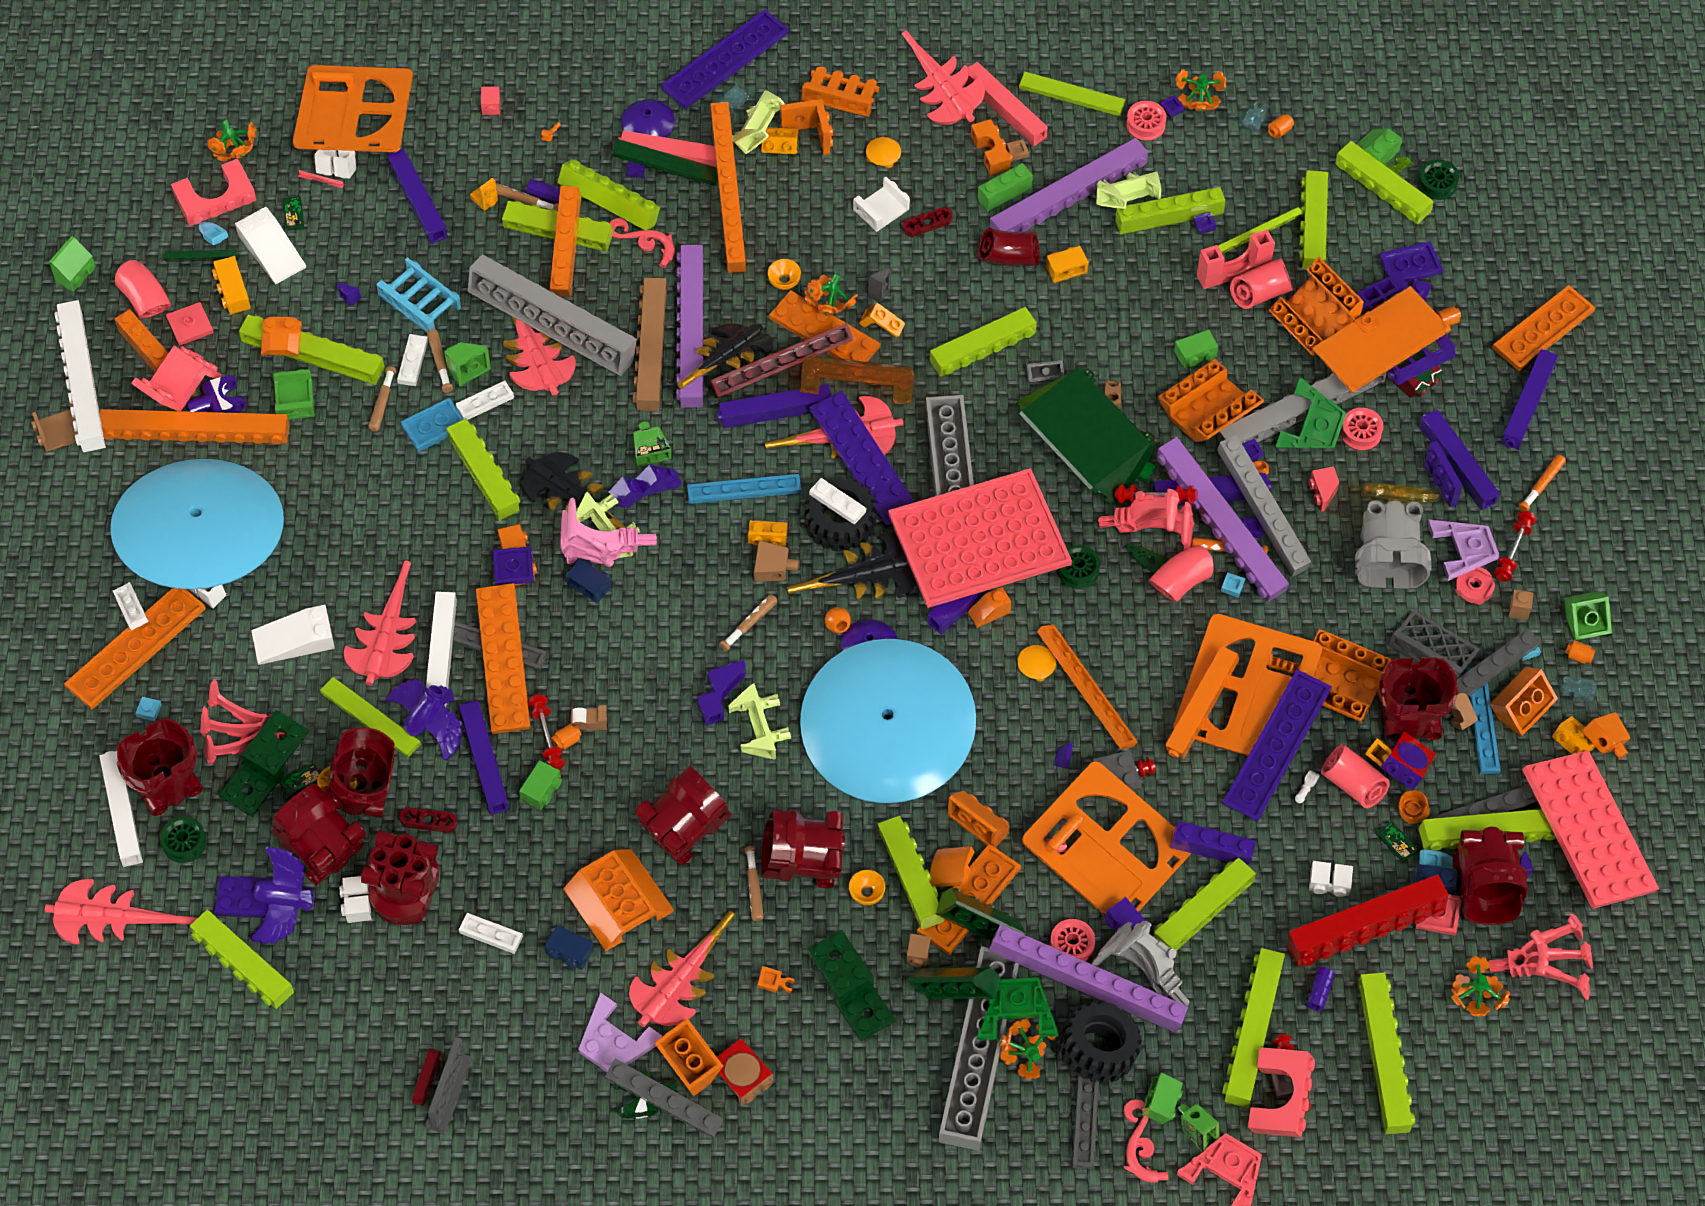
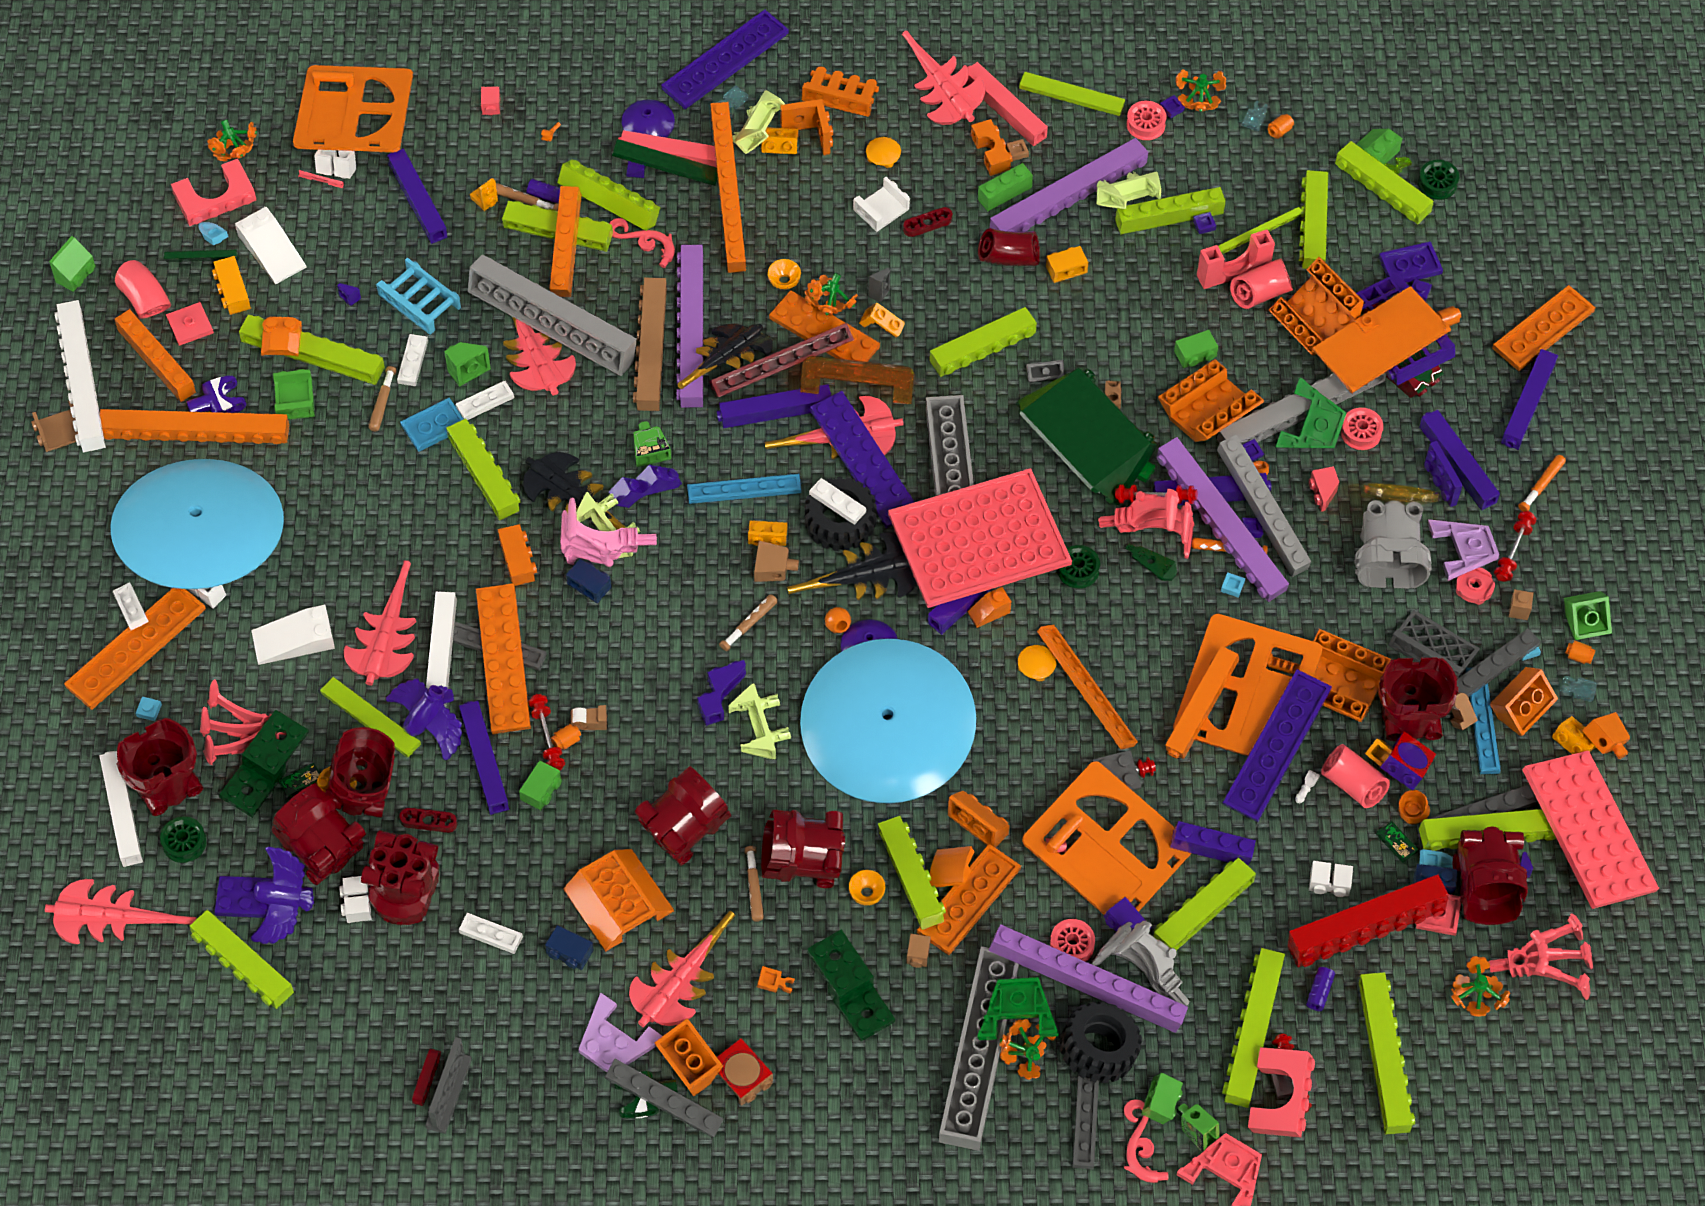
(177, 378): coral bracket -> none
(293, 213): tile -> none
(437, 351): medium nougat piece -> none
(513, 566): dark purple tile -> none
(956, 982): dark green slope -> none
(974, 914): dark green slope -> none
(1064, 755): dark purple slope -> none
(1183, 572): coral brick -> none

